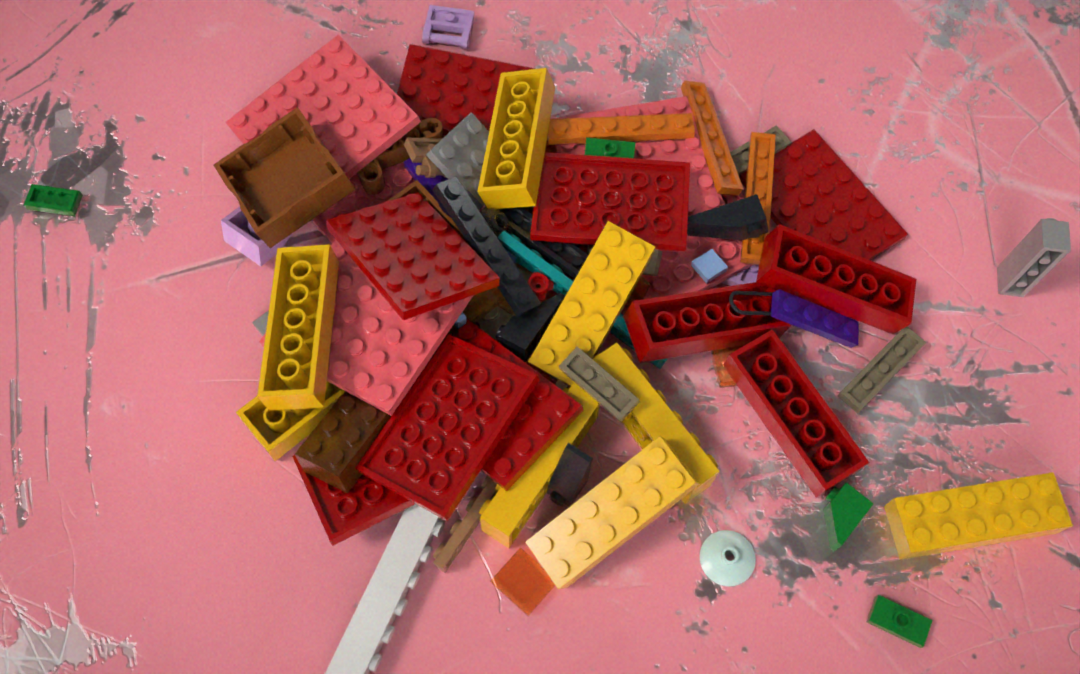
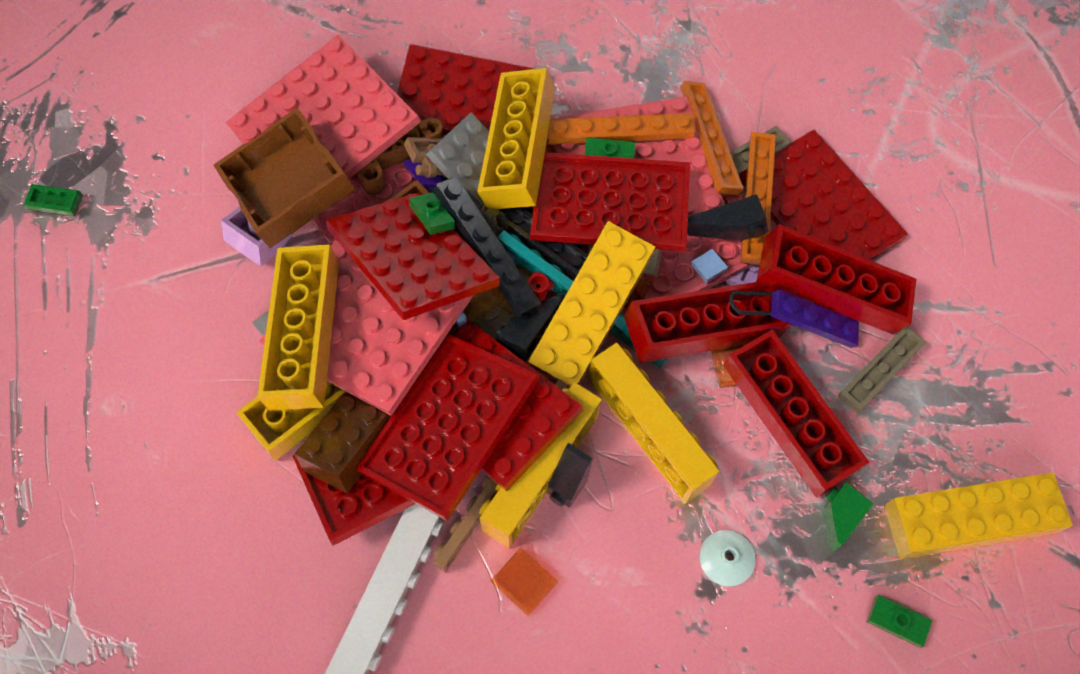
(431, 213): none -> green plate
(448, 20): lavender plate -> none
(599, 384): dark tan plate -> none
(612, 513): yellow brick -> none
(1034, 257): light grey brick -> none

